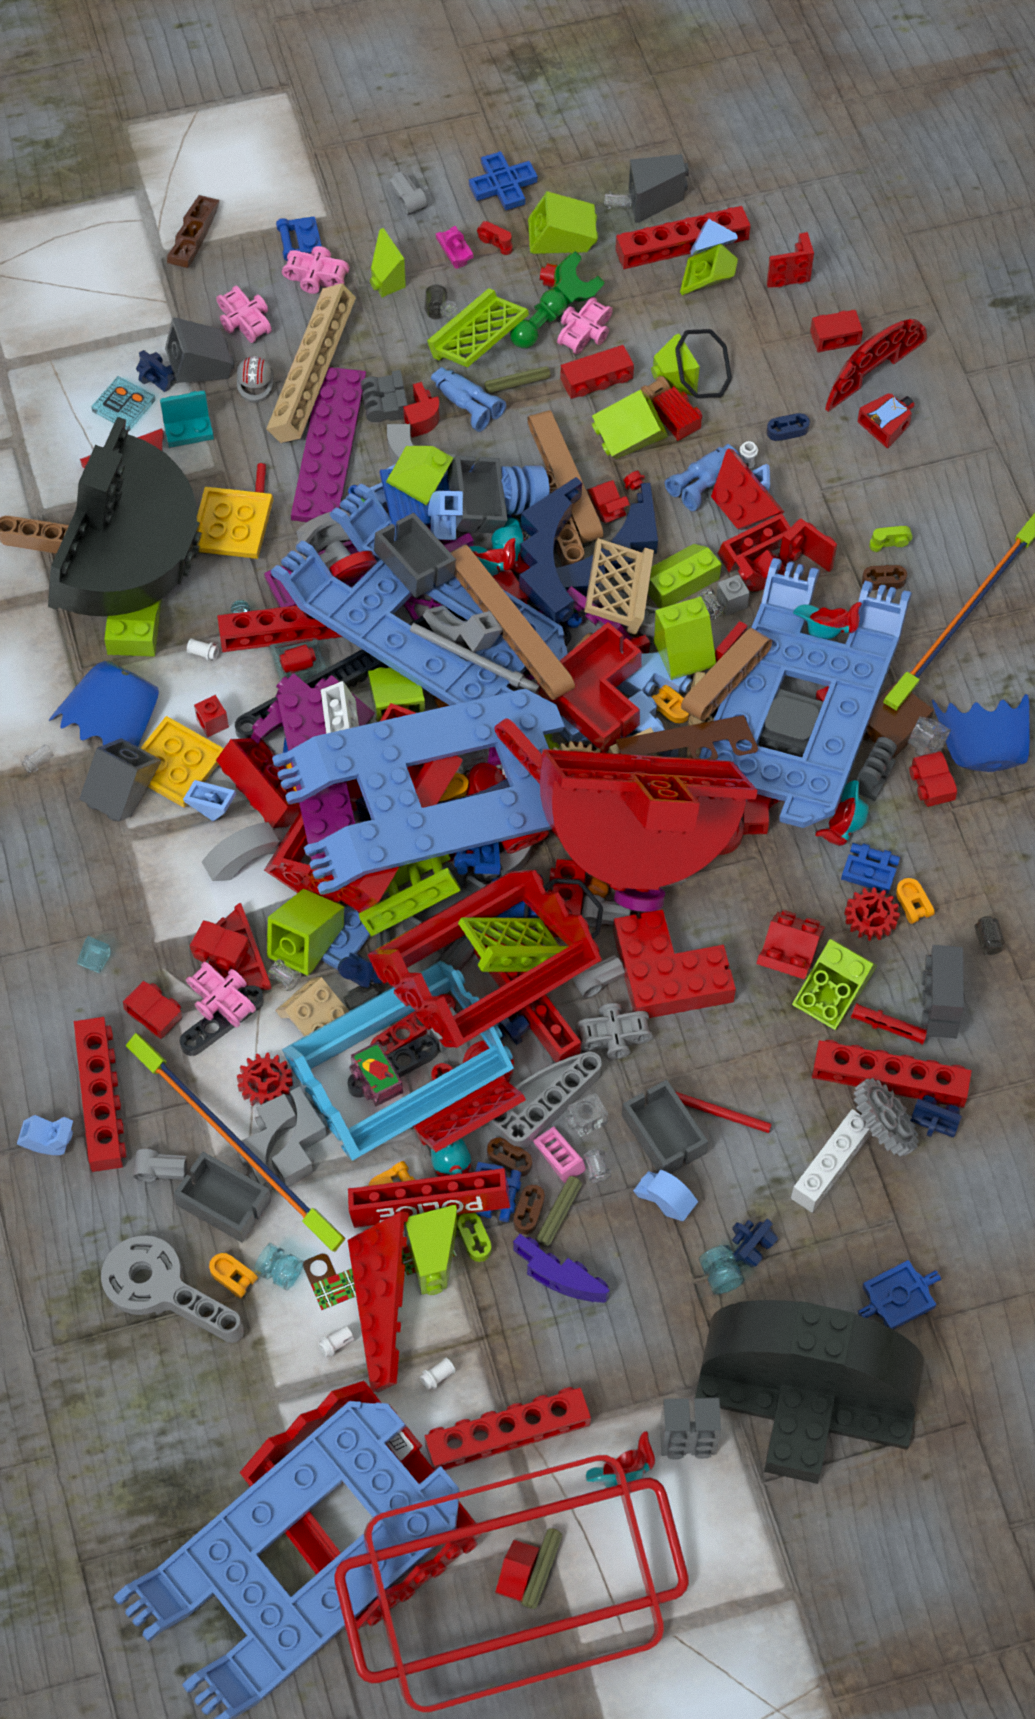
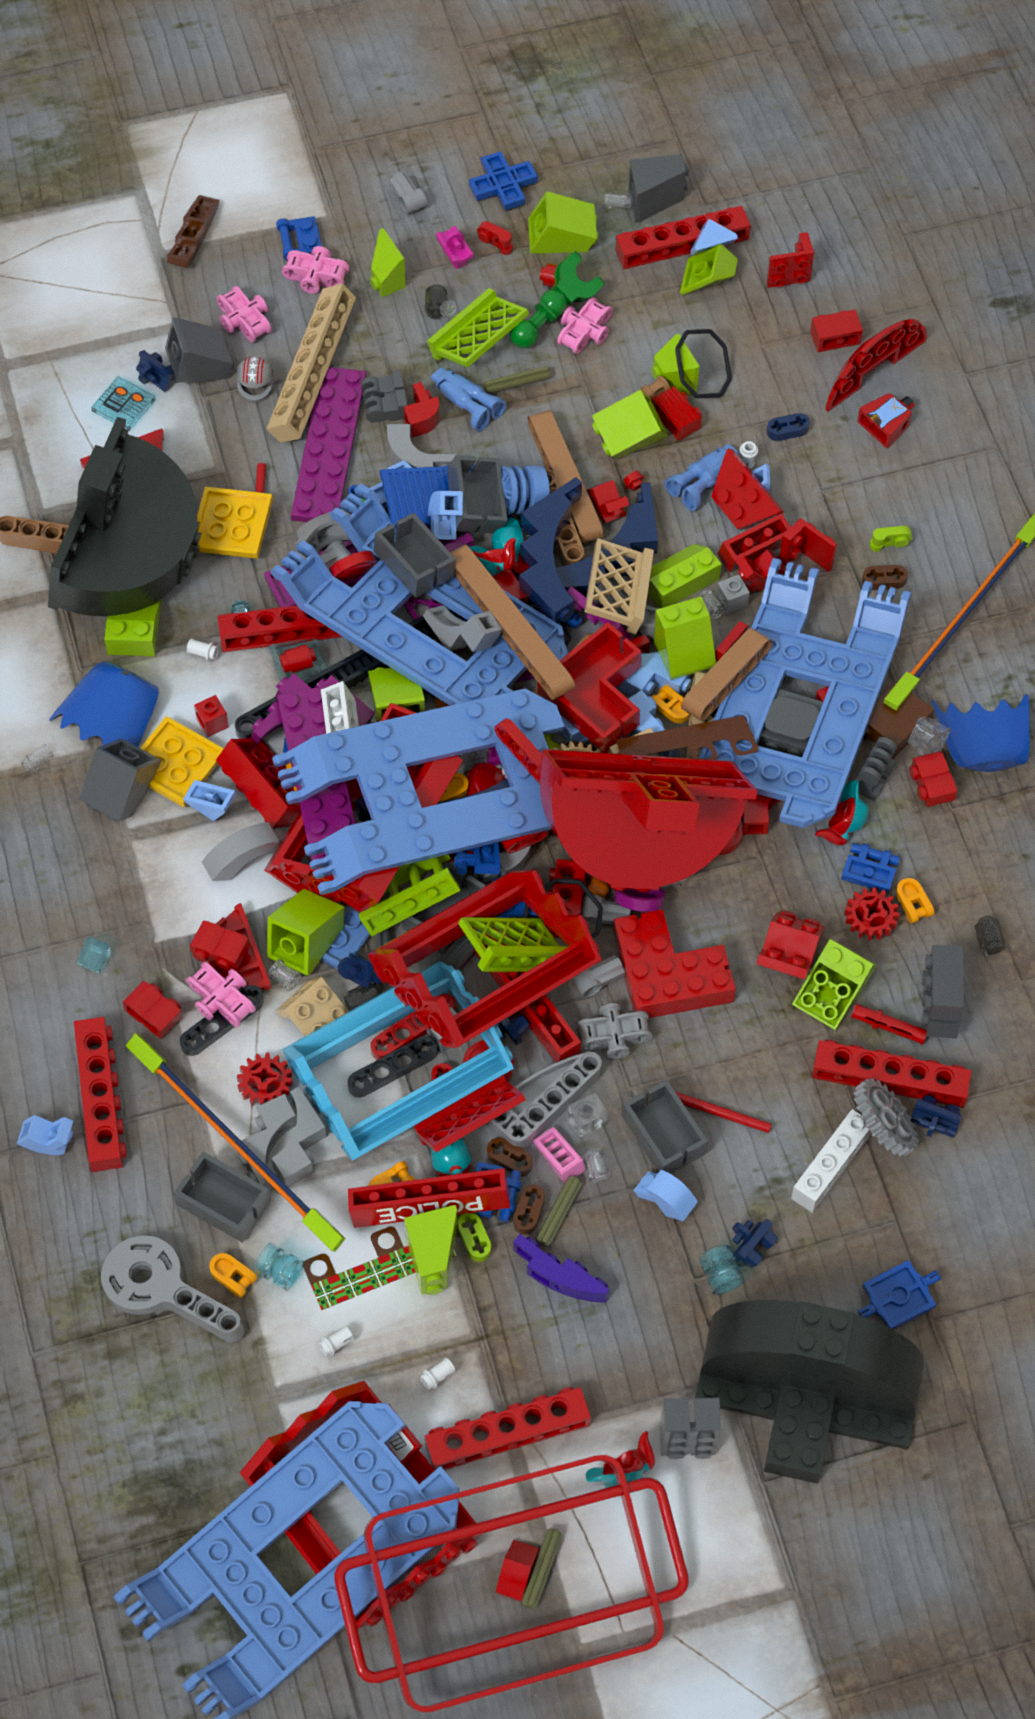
(152, 1165): light grey piece -> none
(186, 419): teal bracket -> none
(376, 1074): brick -> none
(379, 1293): red wing -> none
(419, 471): lime slope -> none
(515, 678): light grey bar -> none
(597, 371): red brick -> none
(829, 623): hair -> none

